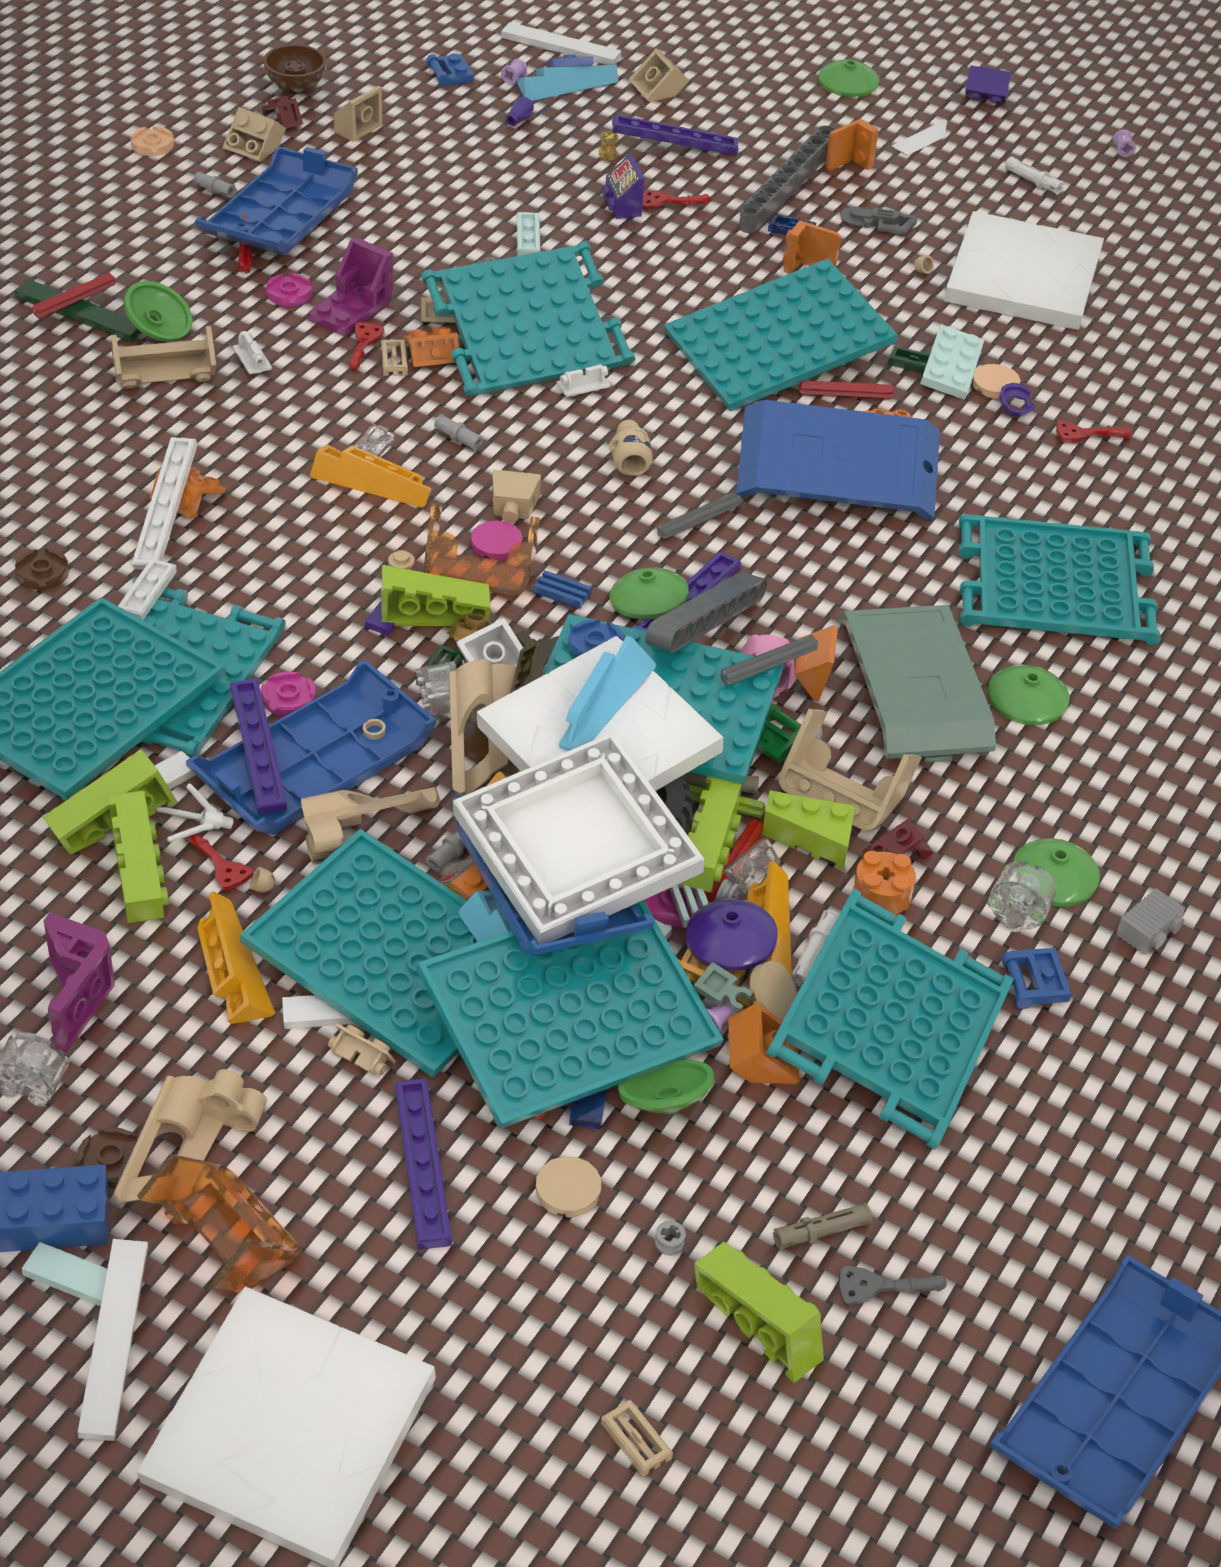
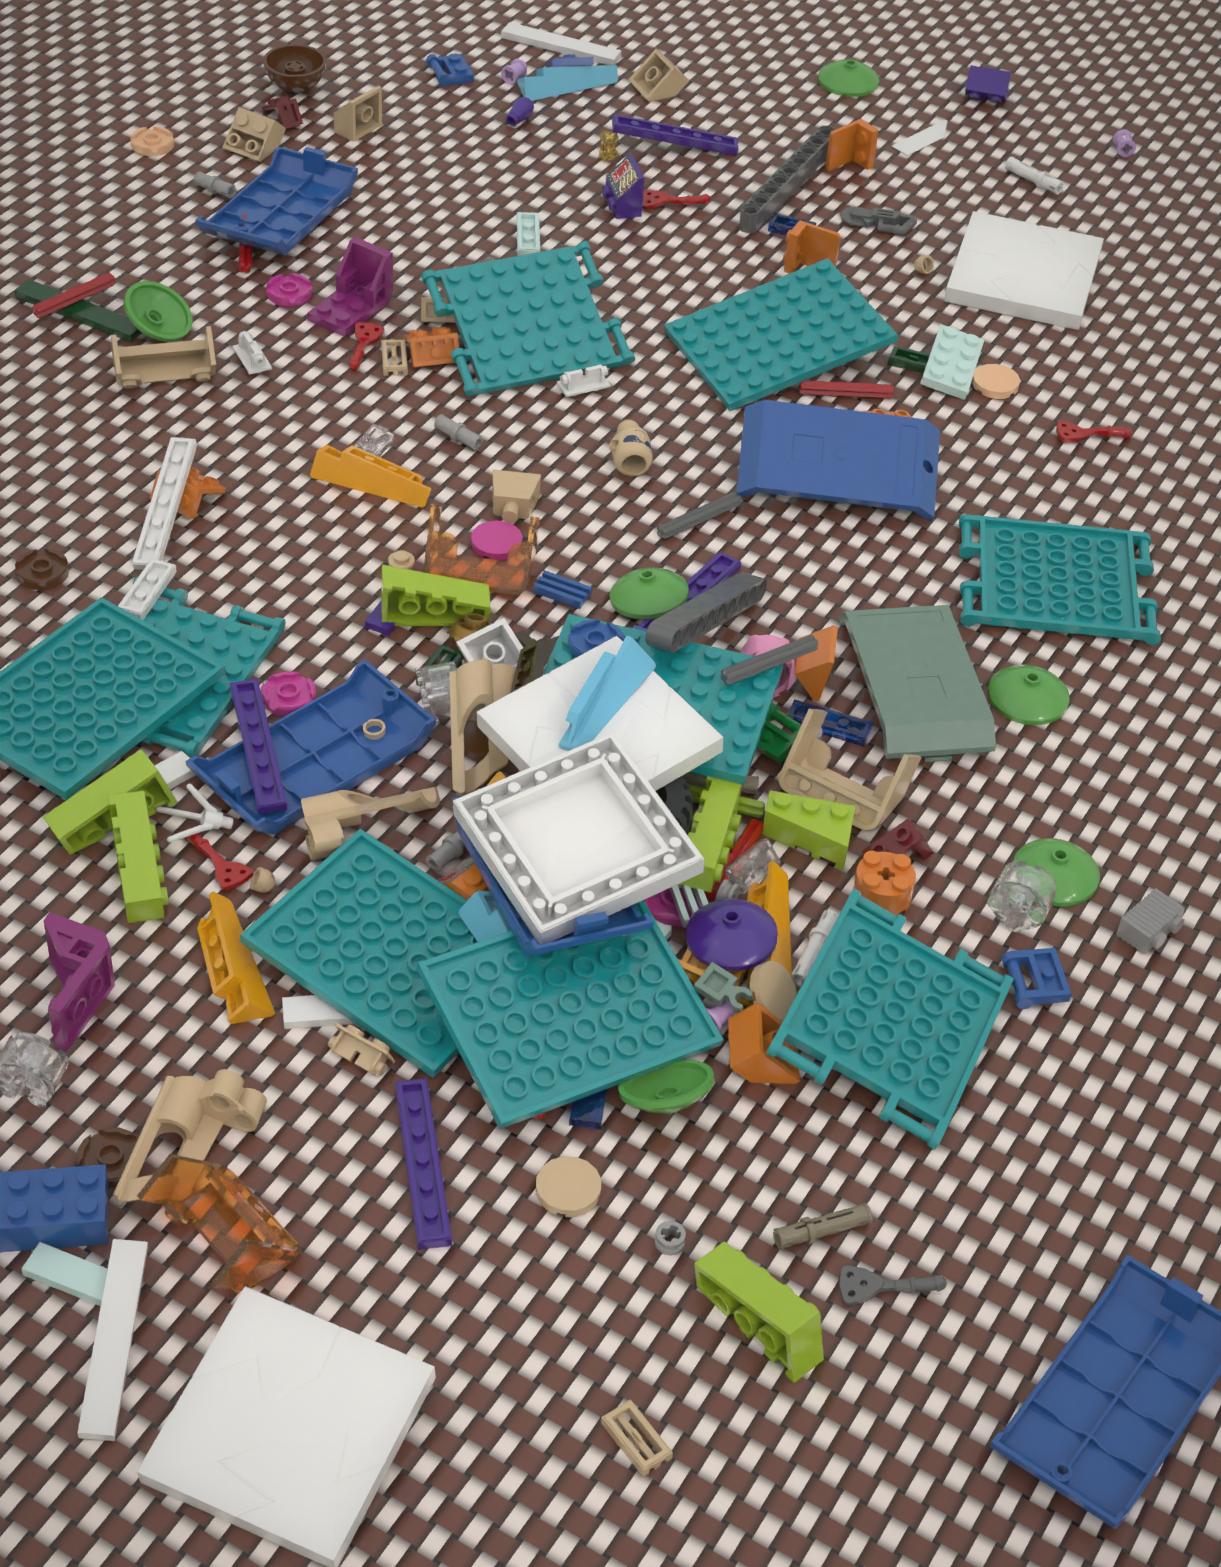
(835, 723): none -> clear blue tile
(1016, 391): dark purple piece -> none

